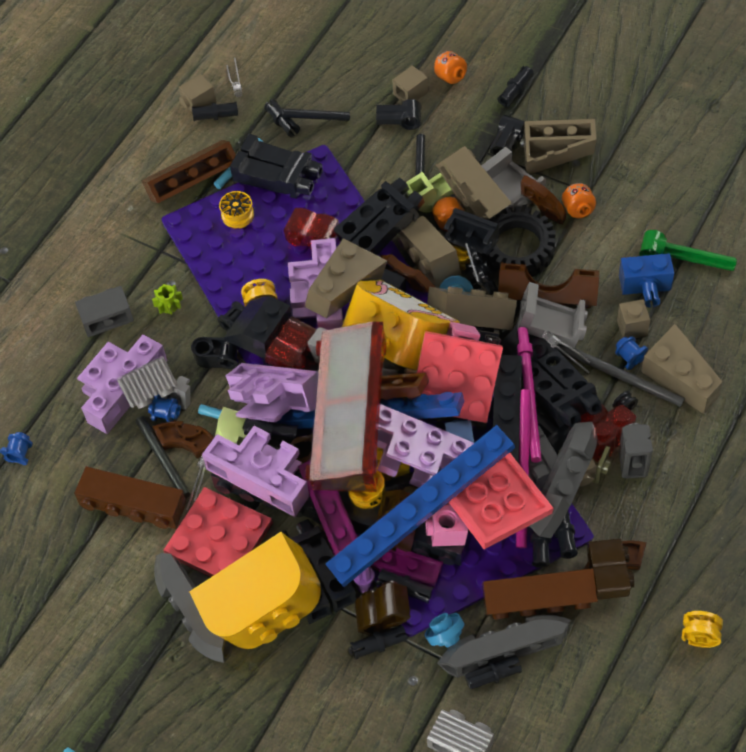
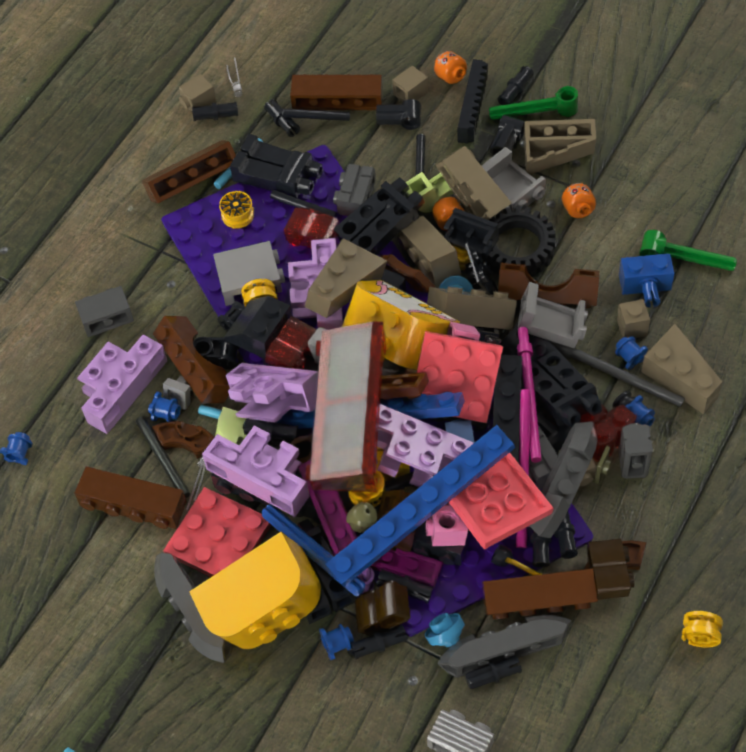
(147, 382): light grey brick -> none
(167, 299): lime gear -> none
(203, 377): none -> reddish brown arch
(246, 264): none -> light grey panel
(299, 203): none -> black bar
(309, 545): none -> blue axle
(336, 92): none -> reddish brown brick
(336, 640): none -> blue brick
(355, 189): none -> dark grey brick
(361, 517): none -> olive piece
(472, 101): none -> black gear
(504, 556): none -> black hinge
(544, 199): reddish brown tile -> none
(553, 340): piece -> none
(564, 102): none -> green axle
(643, 414): none -> blue brick

